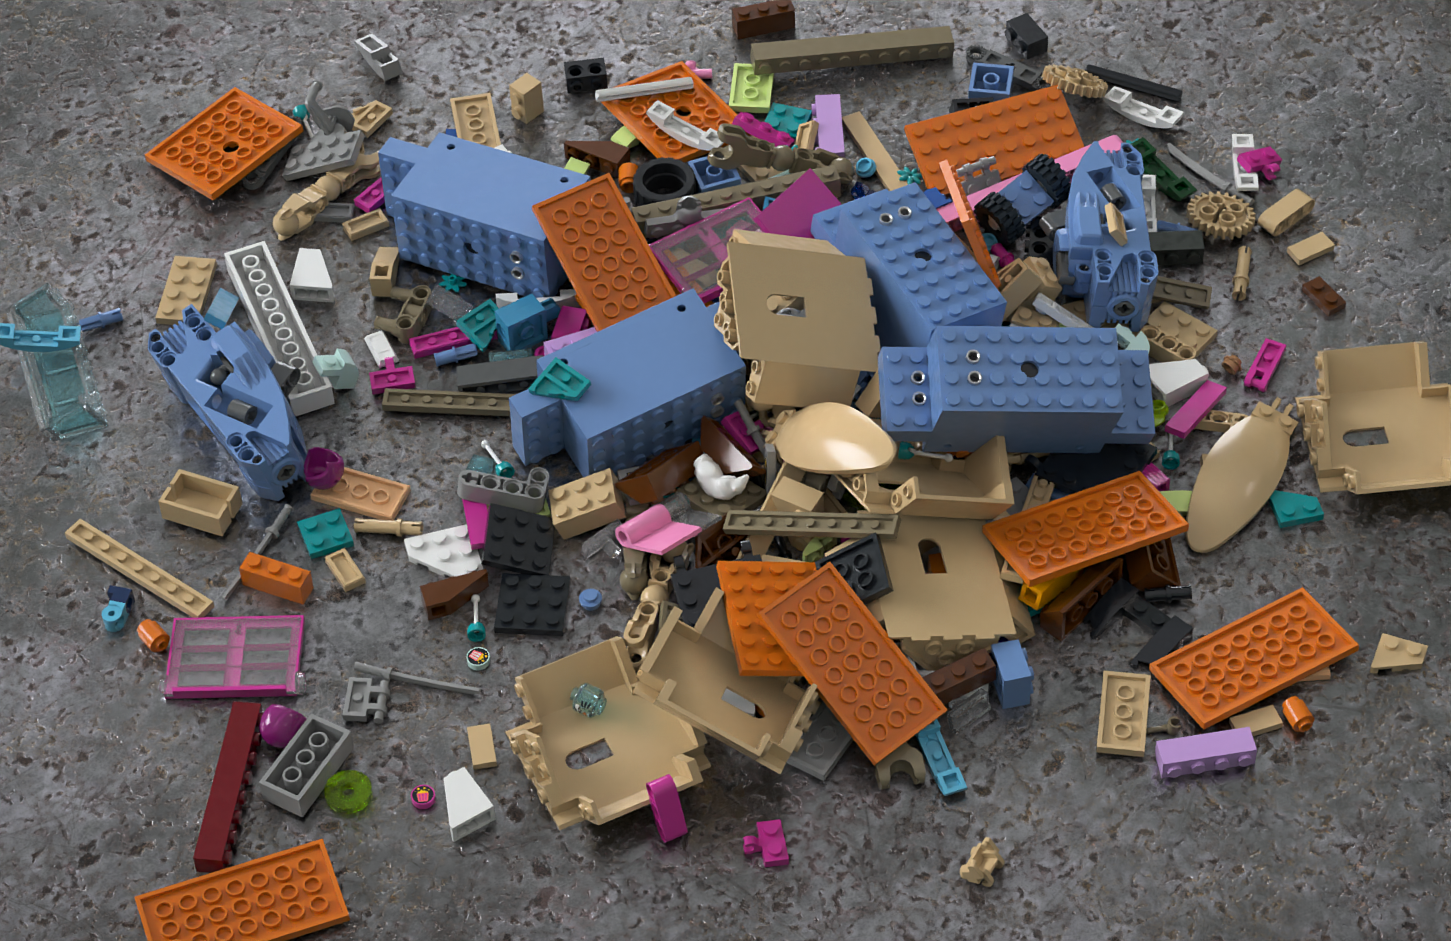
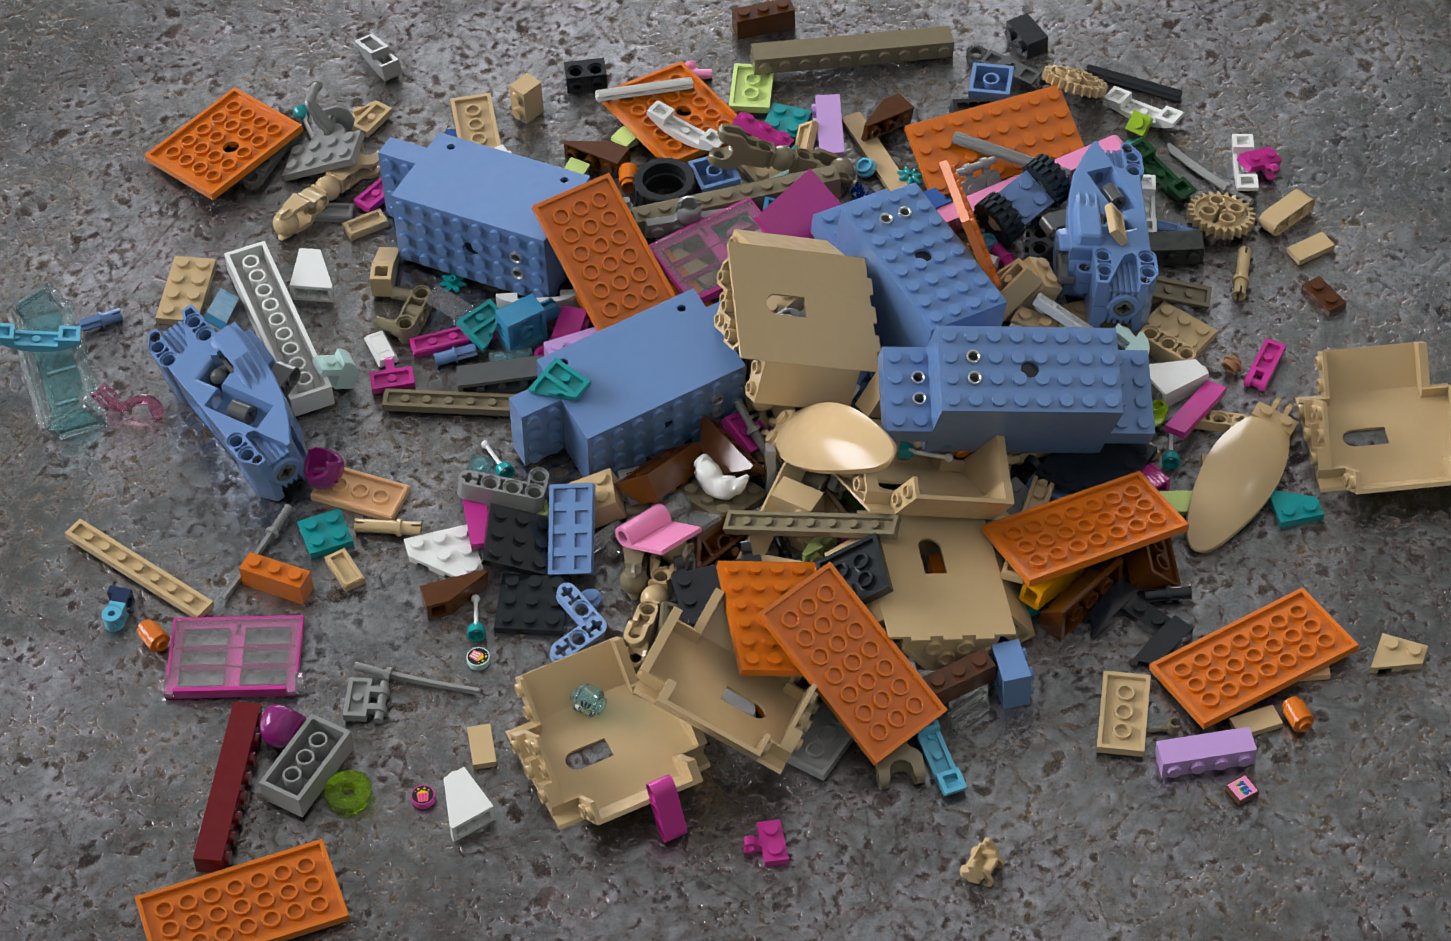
(153, 404): none -> clear pink piece
(200, 502): tan piece -> none
(571, 529): none -> medium blue plate
(584, 622): none -> light blue beam
(889, 115): none -> reddish brown slope
(995, 150): none -> light grey axle
(1139, 123): none -> lime plate
(1242, 790): none -> tile

